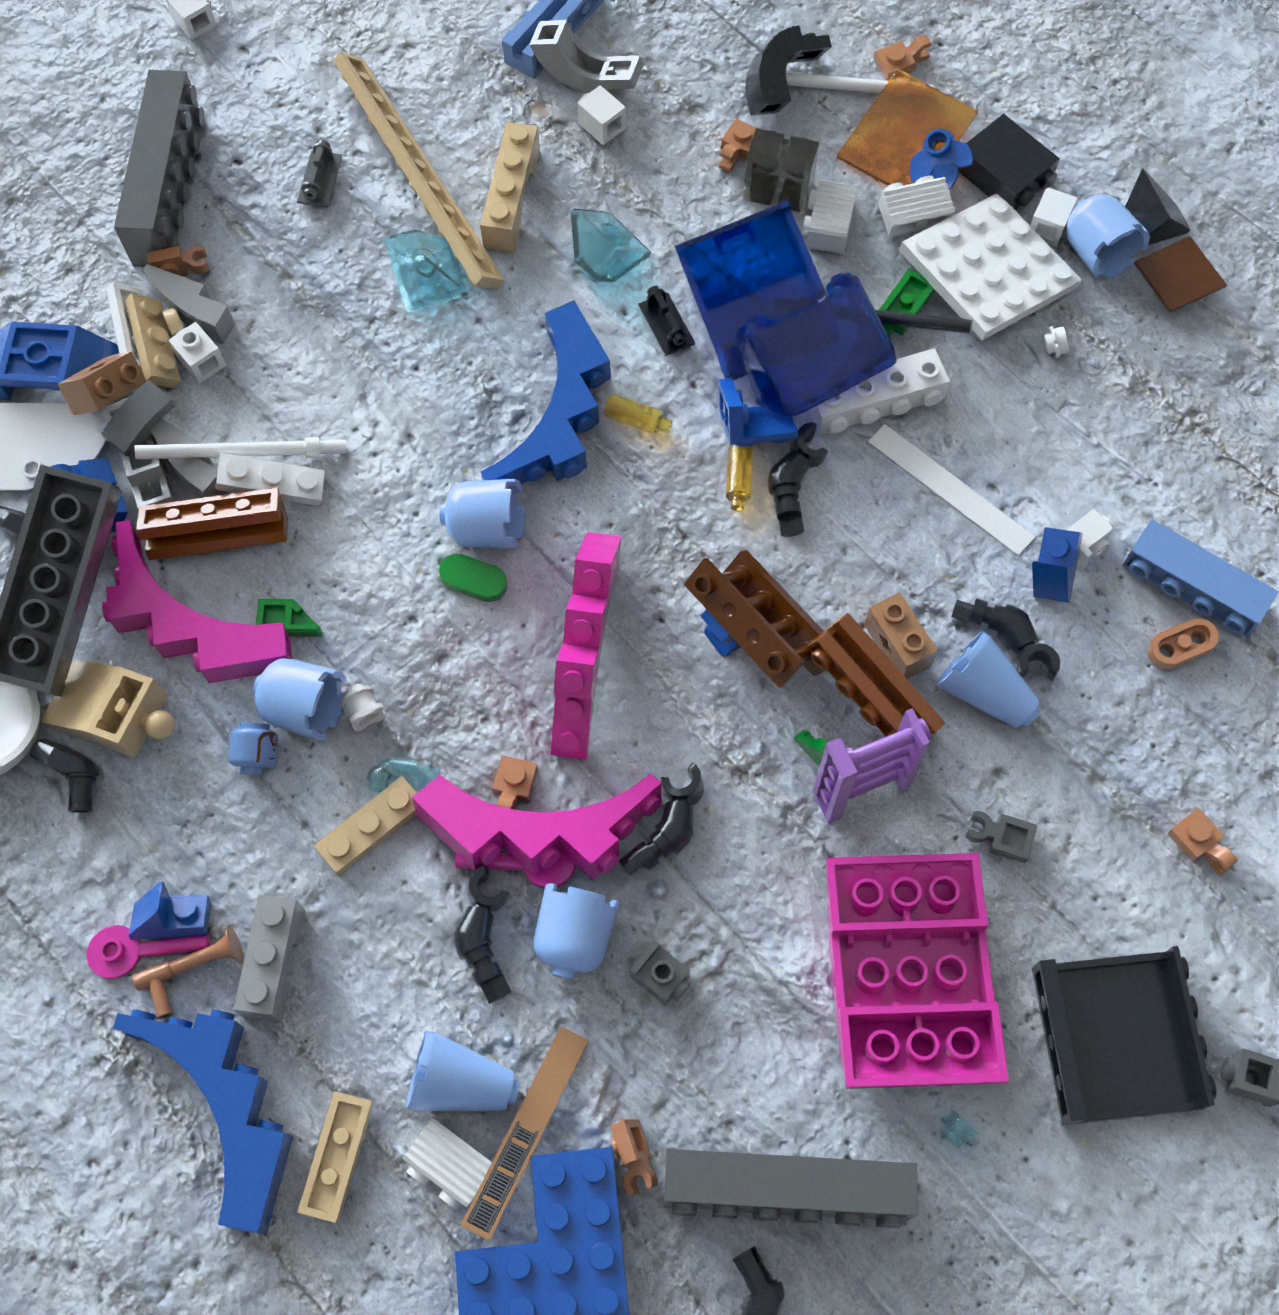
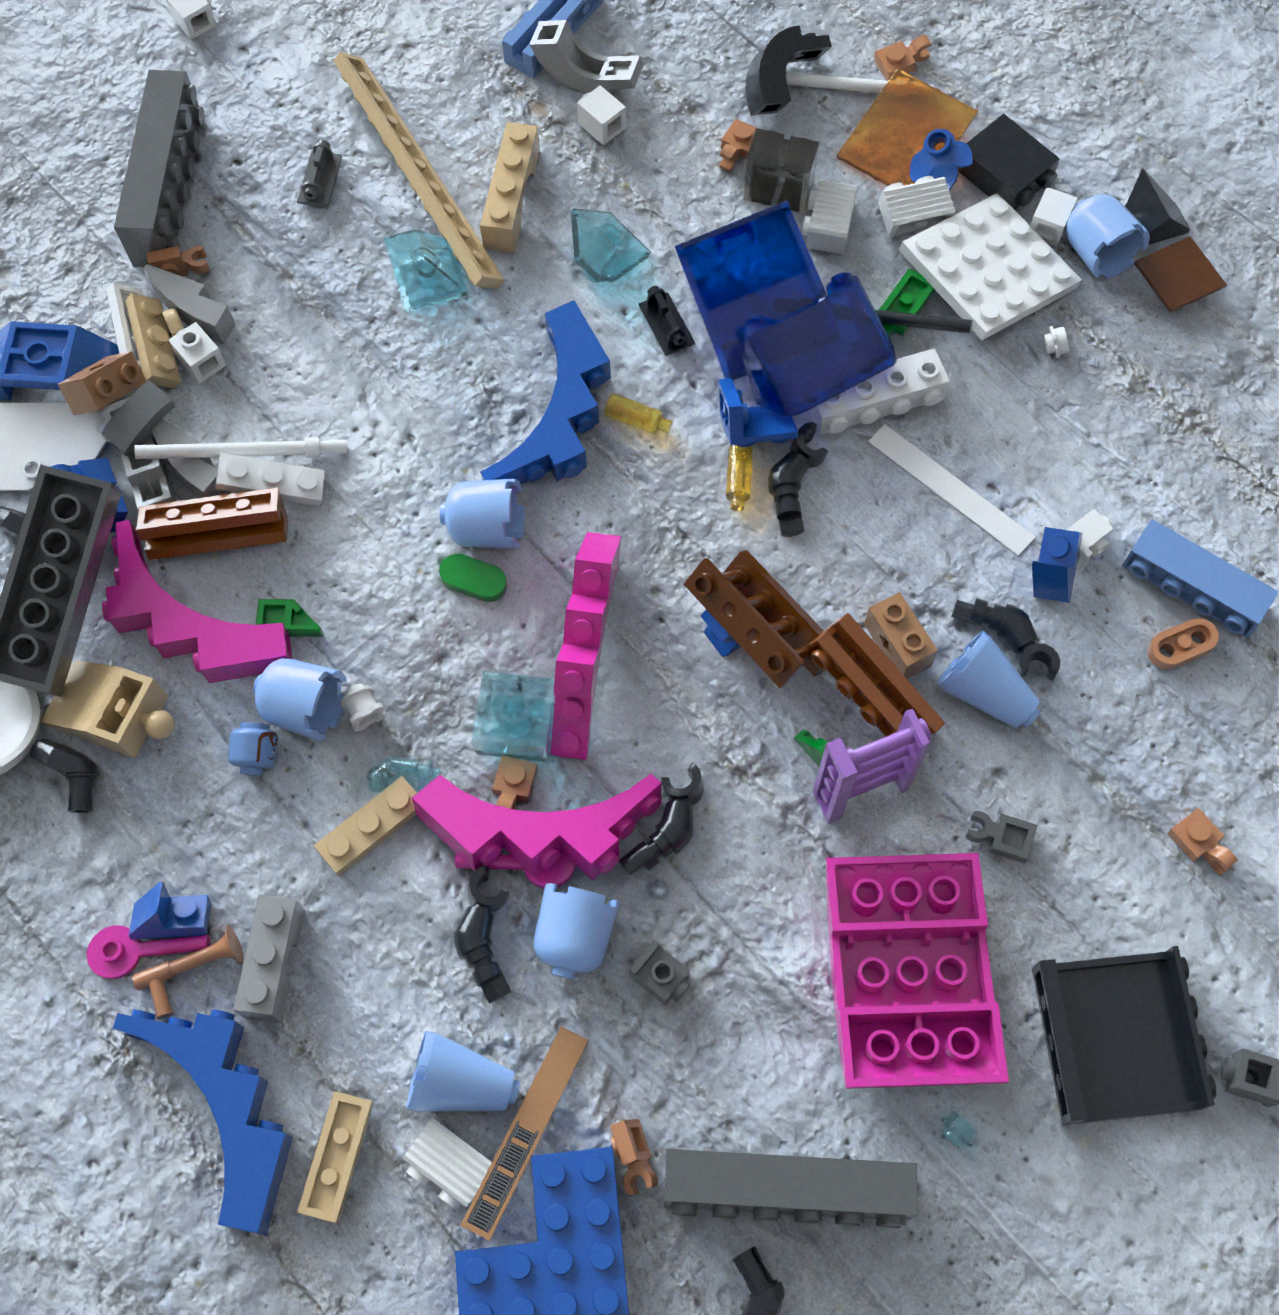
(514, 716): none -> clear light blue brick

